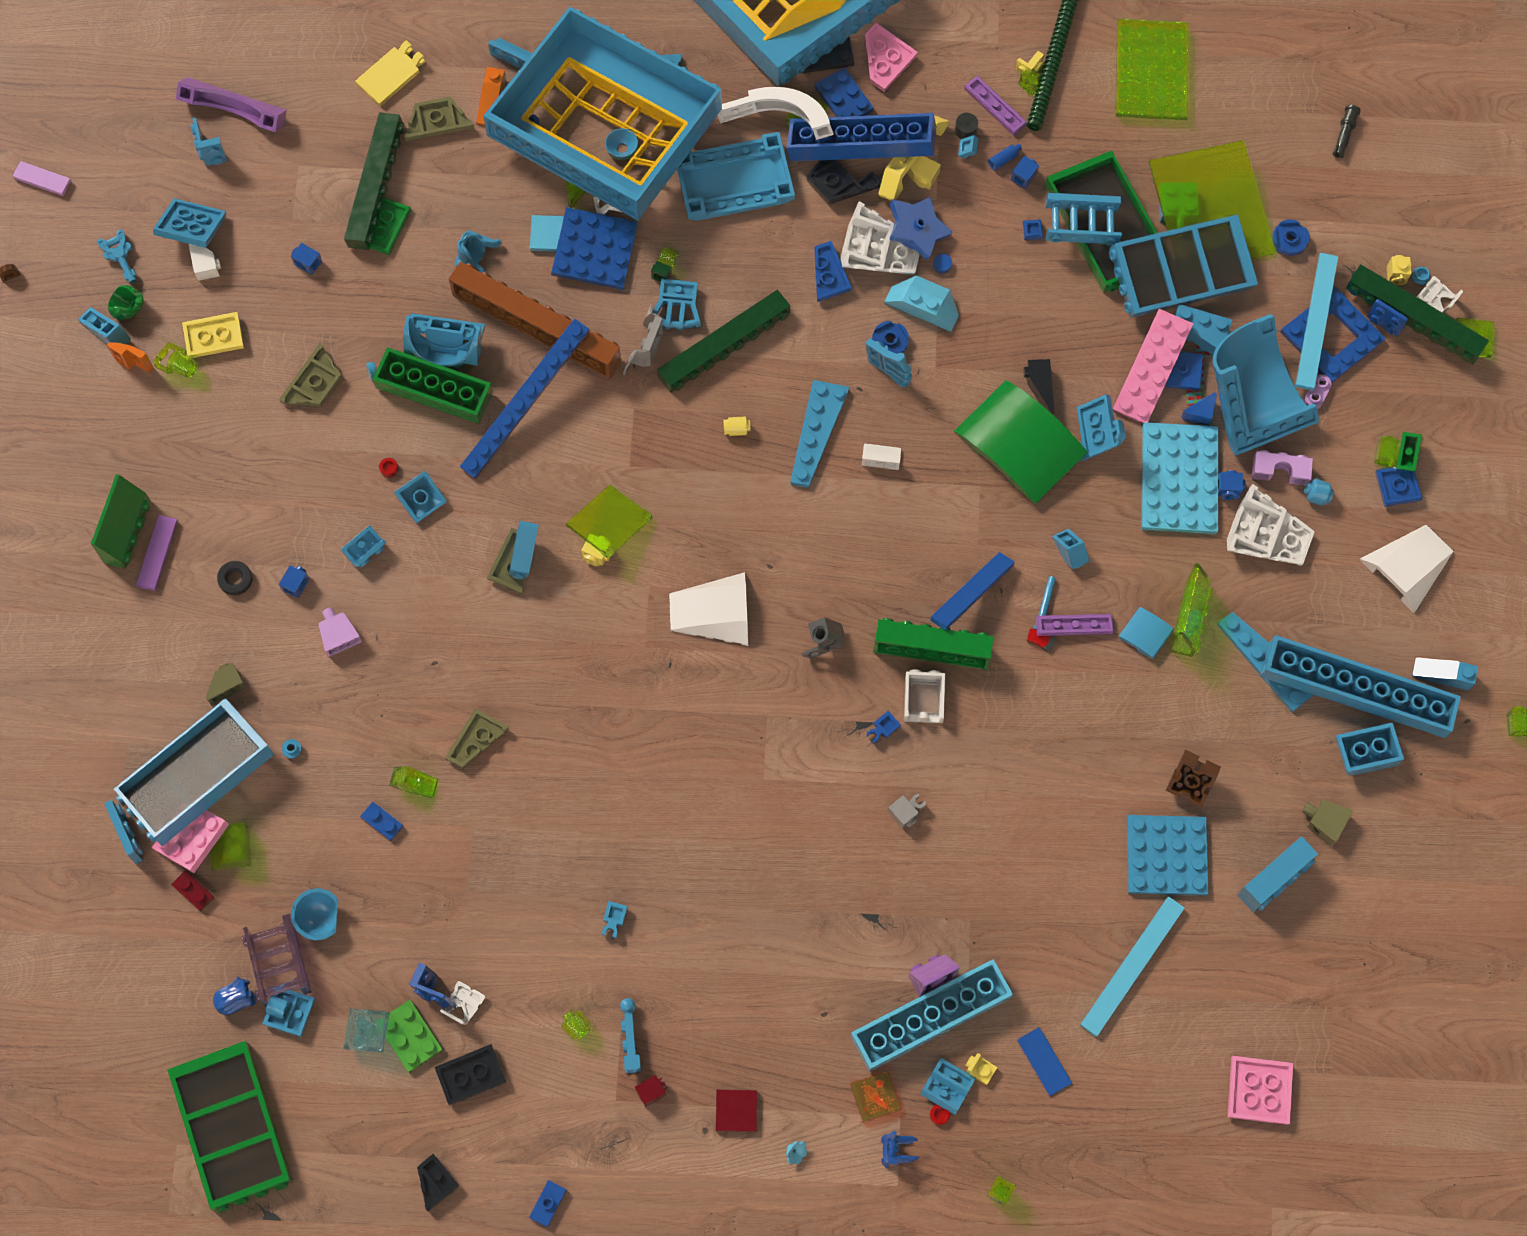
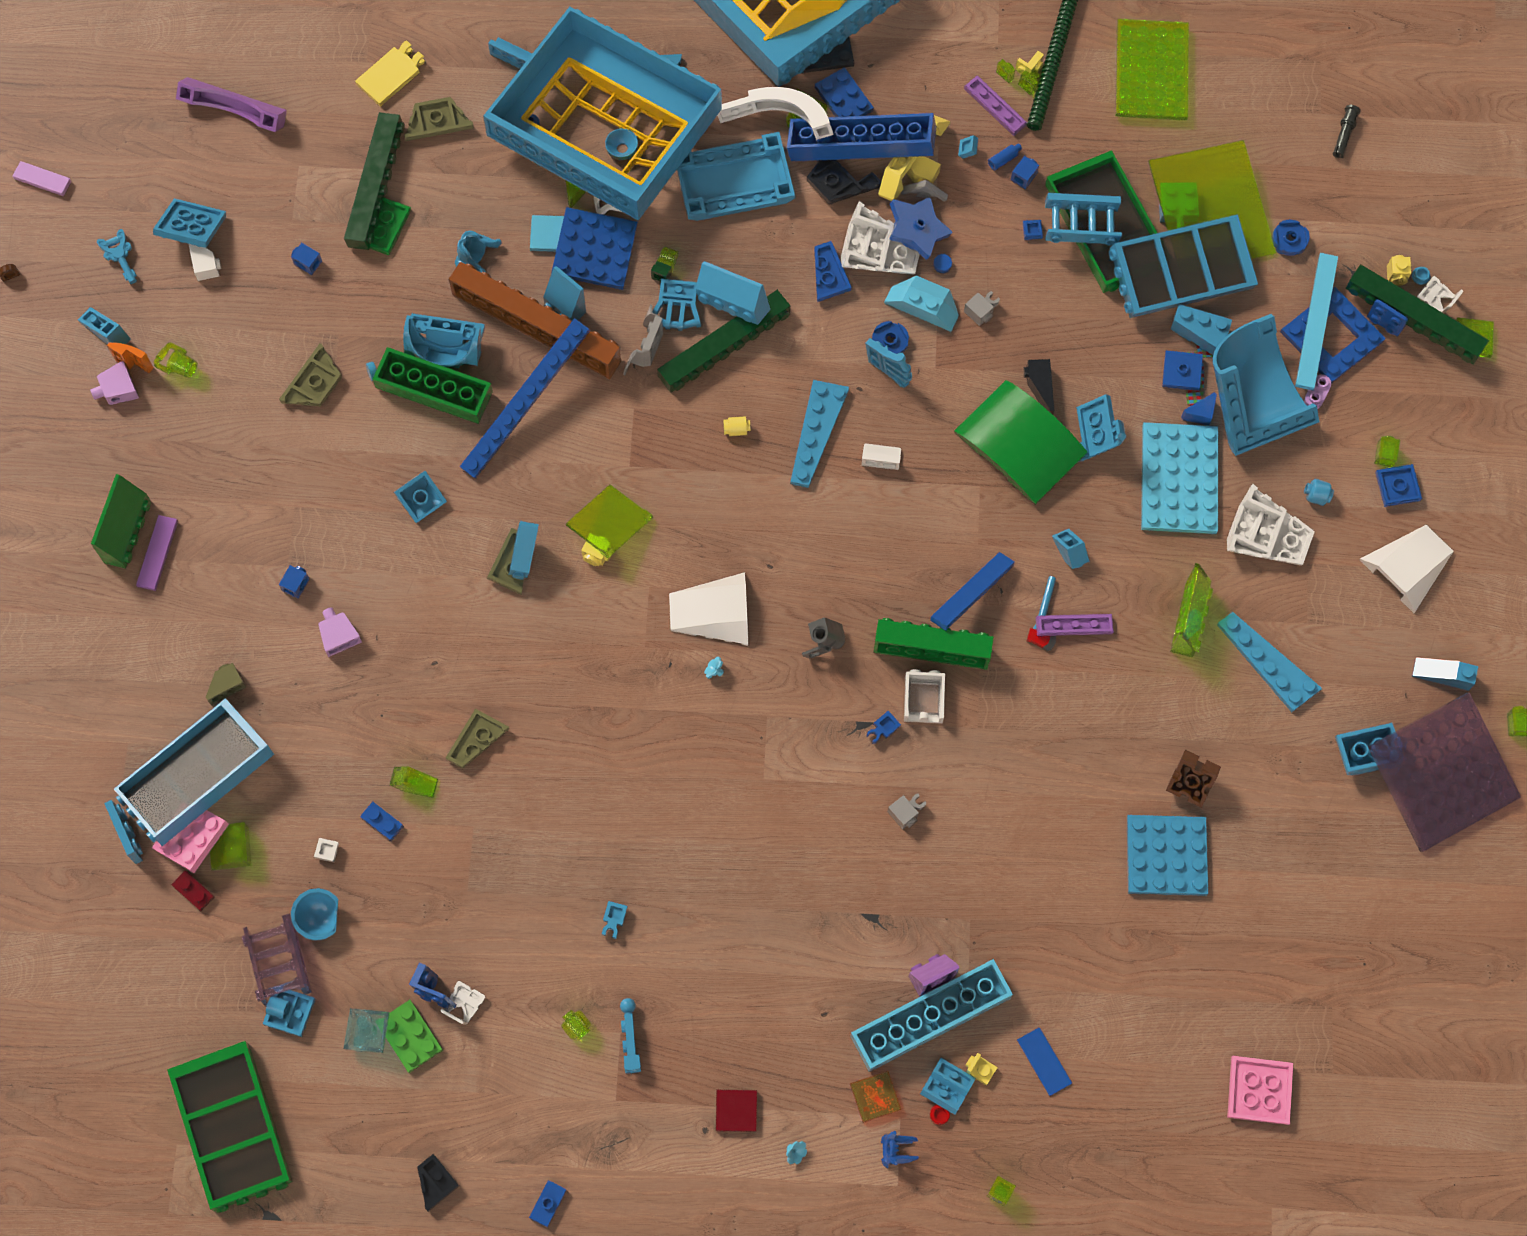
(115, 385): none -> lavender torso
(125, 302): green hair -> none
(208, 150): dark azure bracket -> none
(213, 335): light yellow plate -> none
(234, 566): black tyre -> none
(234, 997): blue piece -> none
(291, 754): dark azure plate -> none
(326, 850): none -> white plate
(363, 546): dark azure bracket -> none
(388, 467): red tile -> none
(470, 1074): black plate -> none
(492, 87): orange slope -> none
(564, 295): none -> dark azure slope
(651, 1090): dark red brick -> none
(714, 668): none -> medium azure plant
(732, 293): none -> dark azure slope
(886, 56): bright pink plate -> none
(925, 190): none -> light grey tile
(966, 125): pearl dark grey piece -> none
(981, 308): none -> light grey brick
(1005, 70): none -> clear neon green plate
(1132, 966): medium azure tile -> none
(1146, 633): dark azure slope -> none
(1152, 366): bright pink plate -> none
(1230, 485): blue brick -> none
(1275, 876): dark azure brick -> none
(1298, 467): lavender arch -> none
(1327, 820): olive torso -> none
(1360, 686): dark azure brick -> none
(1410, 451): green slope -> none
(1444, 772): none -> plate

